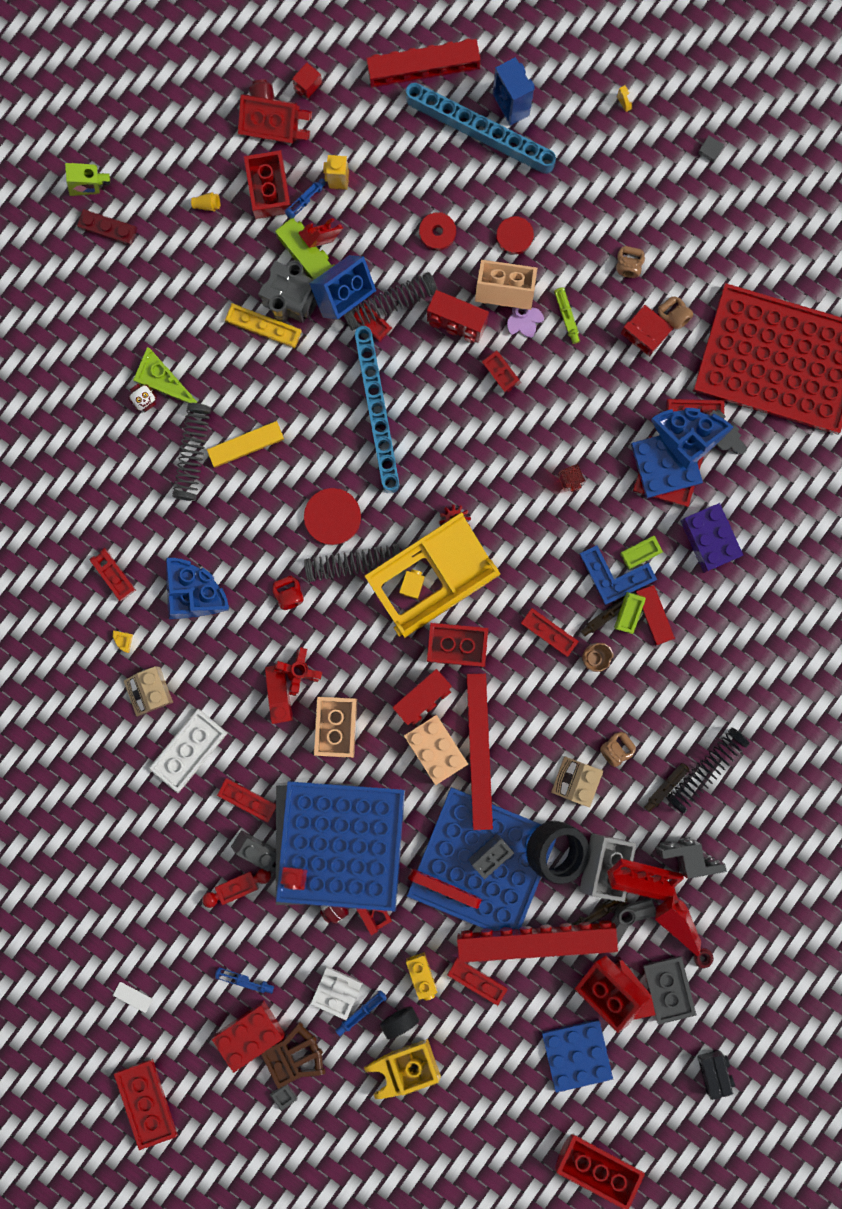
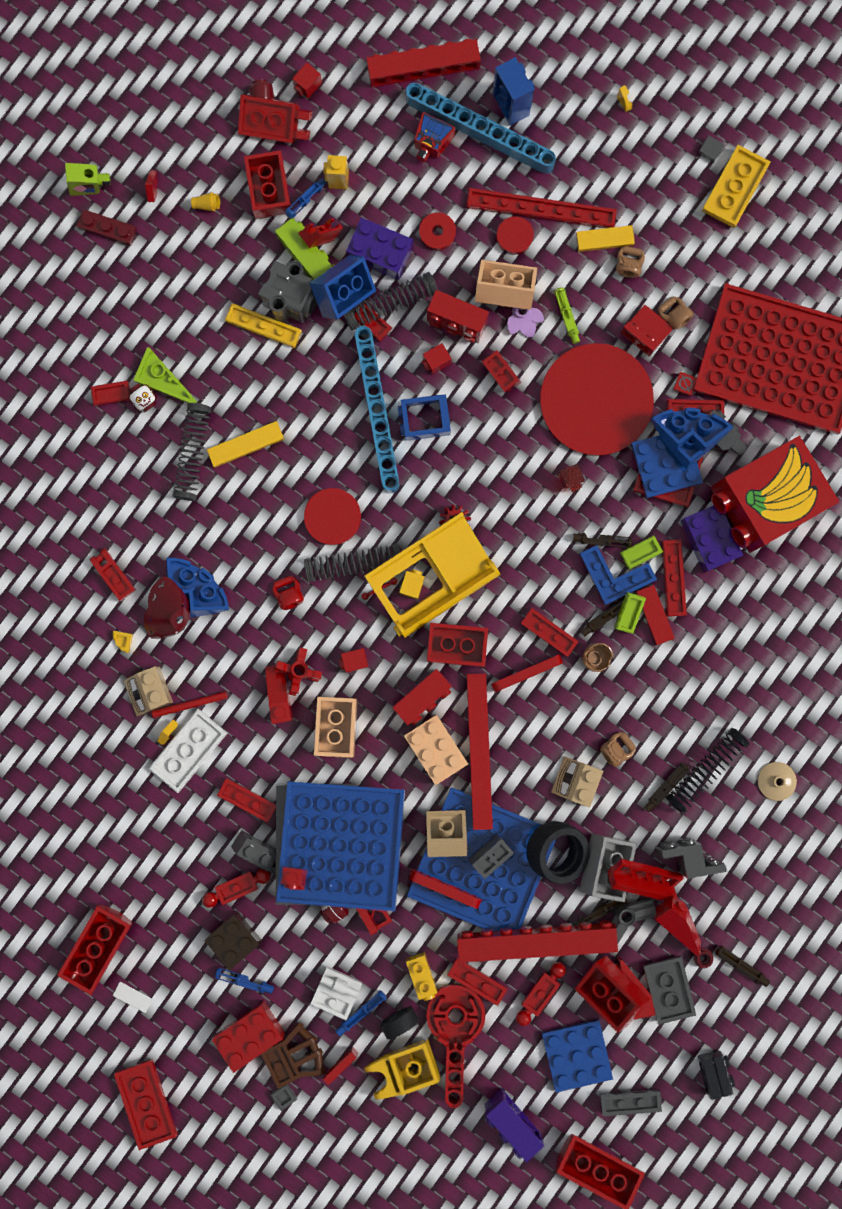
(95, 948): none -> red brick
(110, 393): none -> red tile
(151, 186): none -> red tile
(163, 738): none -> yellow tile
(166, 609): none -> dark red piece
(189, 704): none -> red bar
(233, 940): none -> dark brown brick
(340, 1066): none -> red tile
(353, 660): none -> red brick
(381, 247): none -> dark purple brick
(393, 581): none -> red hinge
(430, 433): none -> blue window
(432, 137): none -> torso
(436, 359): none -> red brick
(446, 833): none -> tan slope
(455, 1033): none -> red beam
(513, 1125): none -> dark purple brick
(527, 673): none -> red beam
(540, 994): none -> red plate
(541, 208): none -> red tile
(596, 399): none -> red tile
(604, 540): none -> dark brown piece
(605, 238): none -> yellow tile
(630, 1102): none -> dark grey plate
(674, 578): none -> red tile
(685, 384): none -> red tile
(736, 186): none -> yellow plate
(741, 965): none -> dark brown piece
(767, 781): none -> tan dish
(773, 495): none -> red brick

